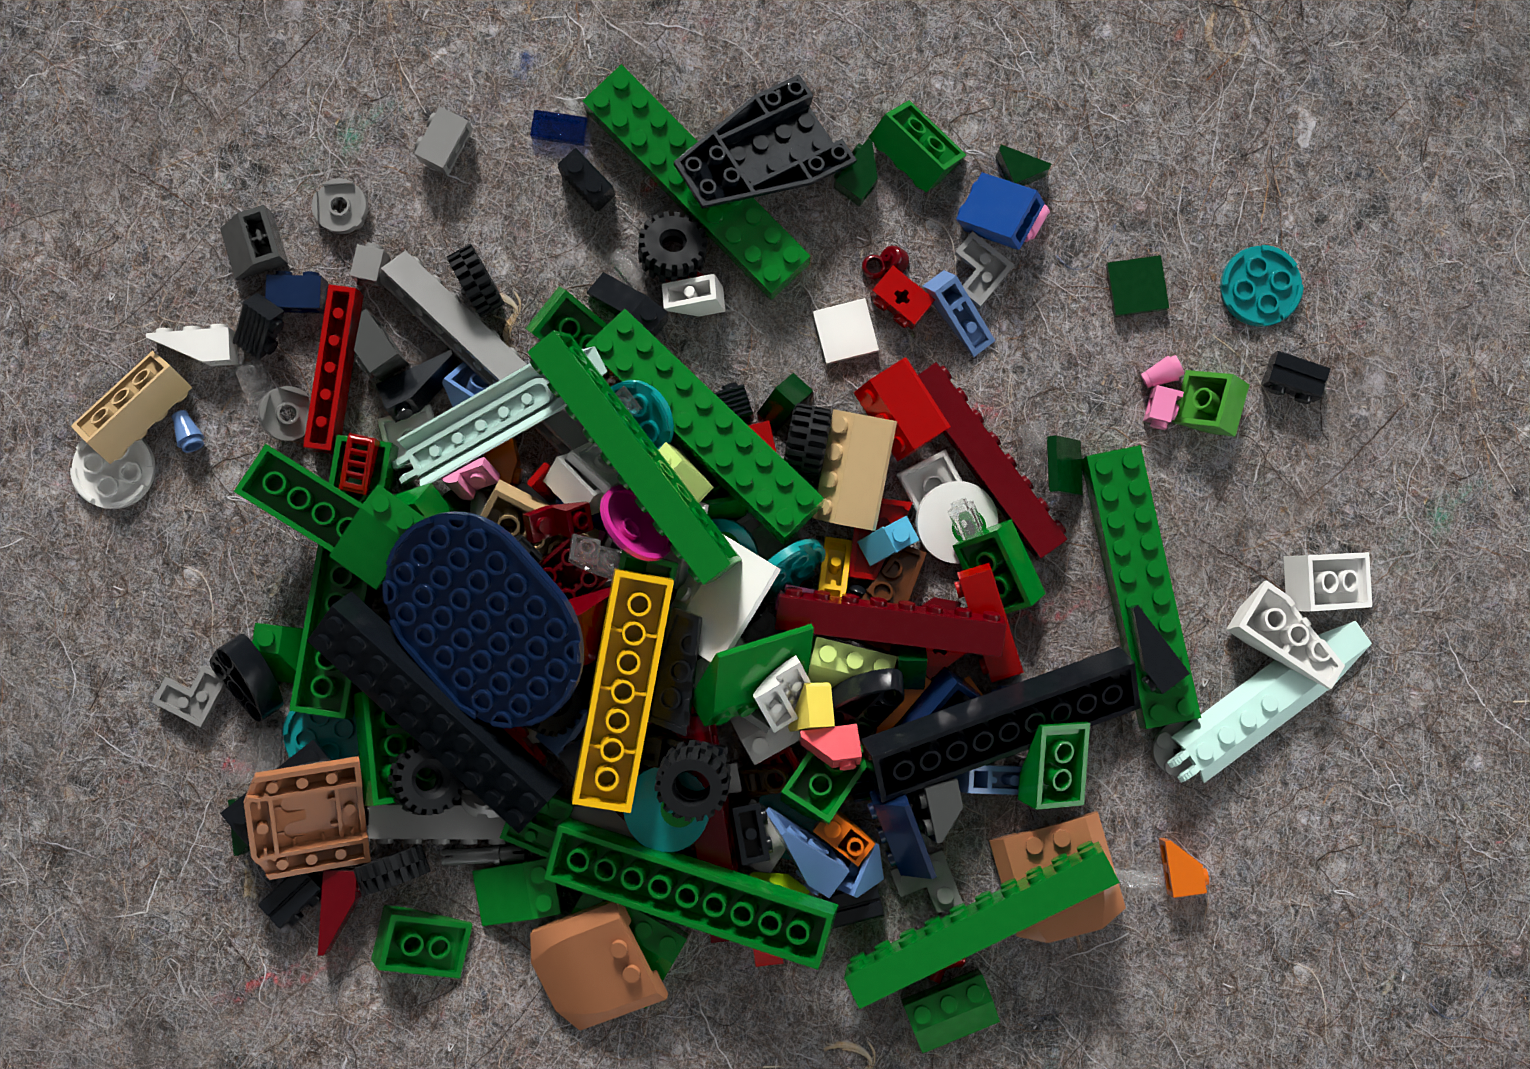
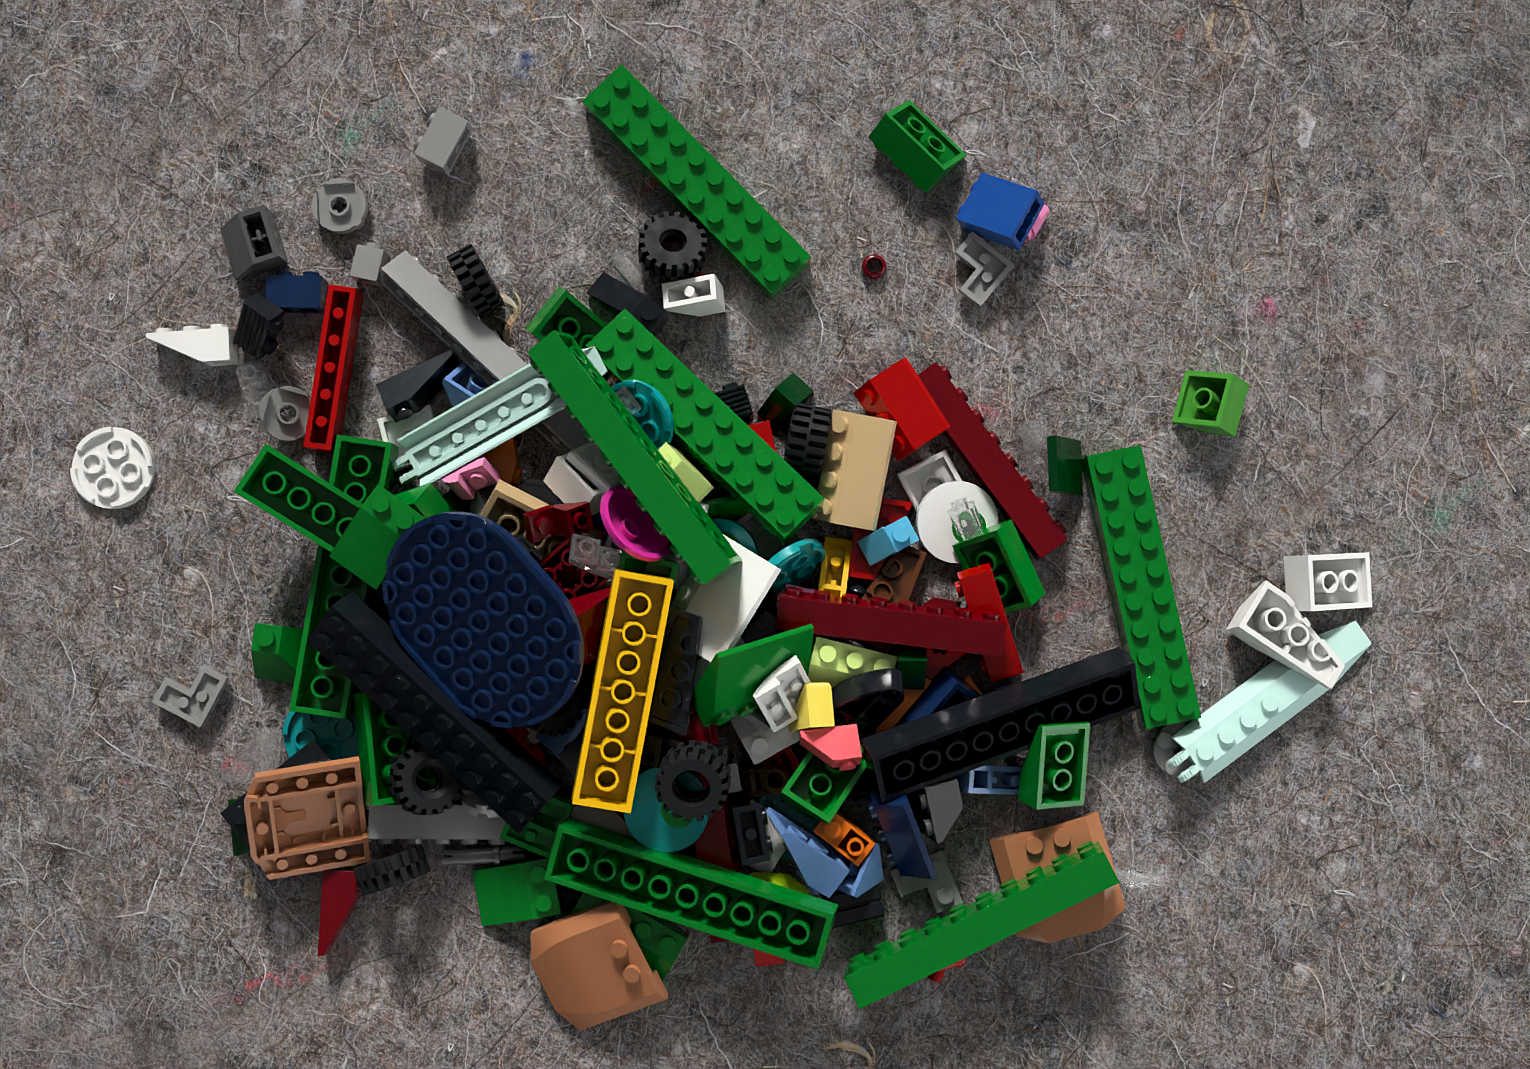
(131, 407): tan slope -> none
(186, 432): medium blue cone -> none
(247, 677): black beam -> none
(291, 897): black brick -> none
(368, 466): red slope -> none
(376, 349): dark grey slope -> none
(420, 942): green slope -> none
(539, 485): red slope -> none
(559, 127): clear blue tile -> none
(586, 179): black brick -> none
(763, 149): black wedge -> none
(845, 331): white tile -> none
(861, 178): dark green slope -> none
(894, 285): red brick -> none
(895, 257): dark red piece -> none
(950, 1010): green slope -> none
(959, 312): medium blue slope -> none
(1020, 167): dark green slope -> none
(1137, 286): dark green tile -> none
(1154, 656): black slope -> none
(1162, 406): bright pink brick -> none
(1163, 372): bright pink cone -> none
(1181, 871): orange slope -> none
(1261, 285): teal tile -> none
(1295, 377): black brick -> none

